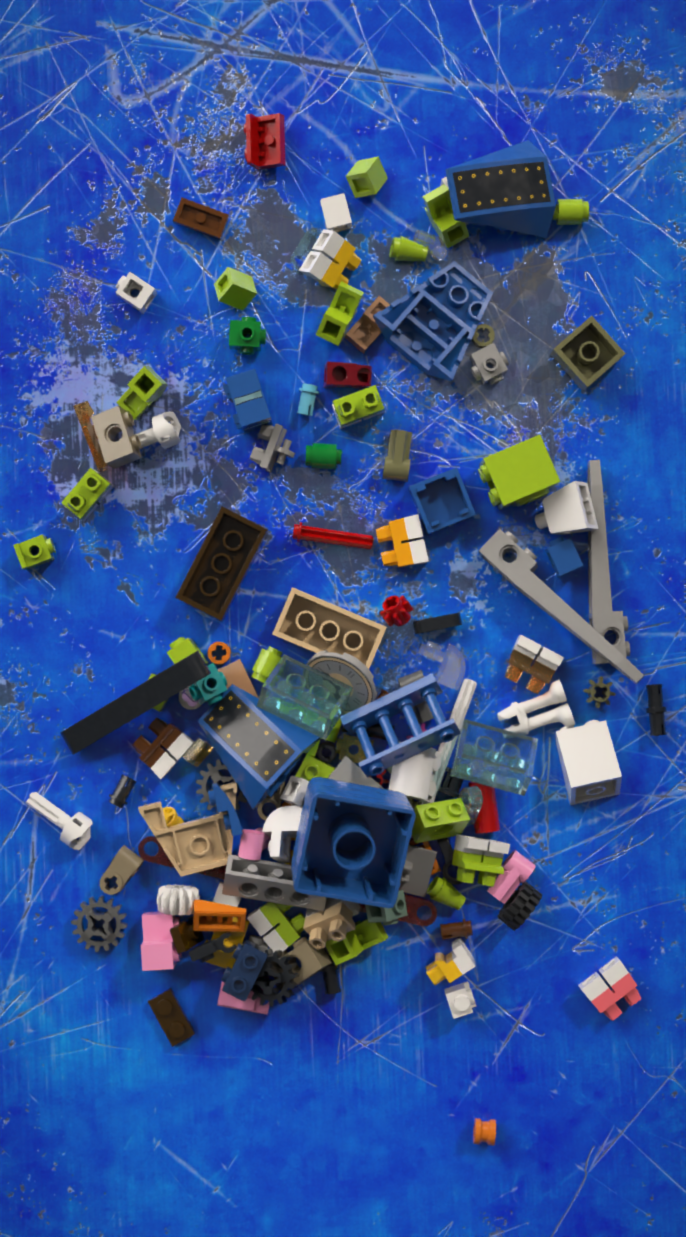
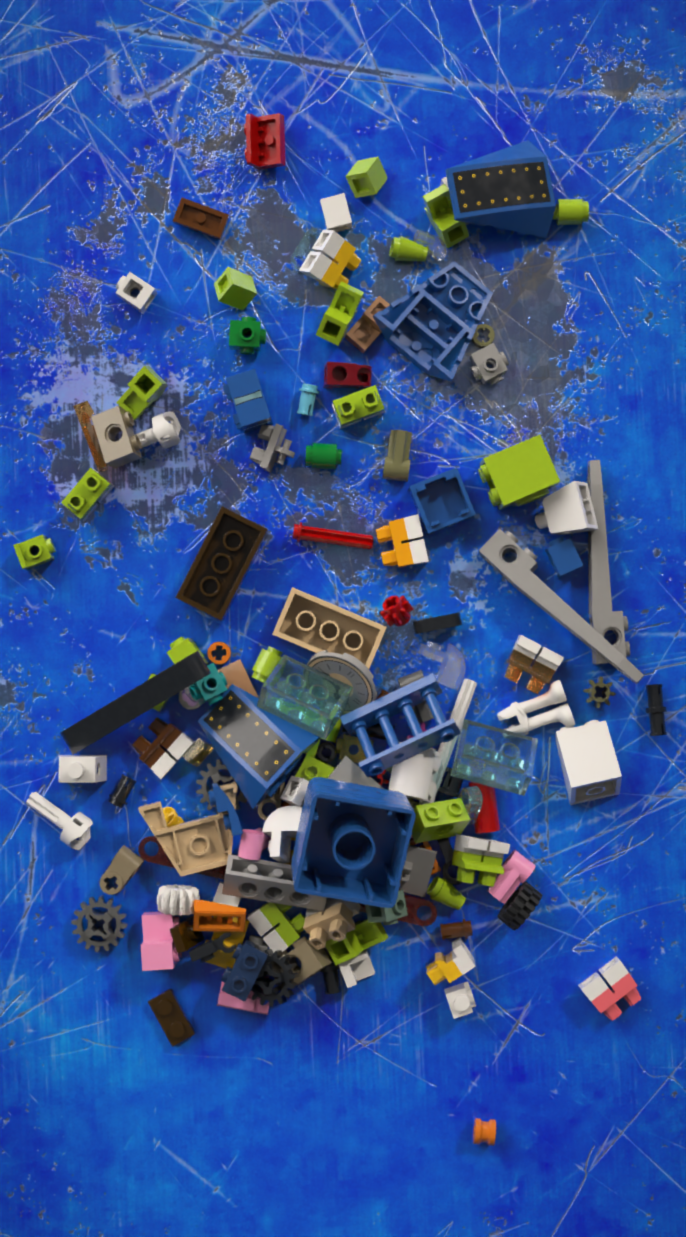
(82, 768): none -> white torso
(357, 968): none -> white panel
(587, 353): olive brick -> none

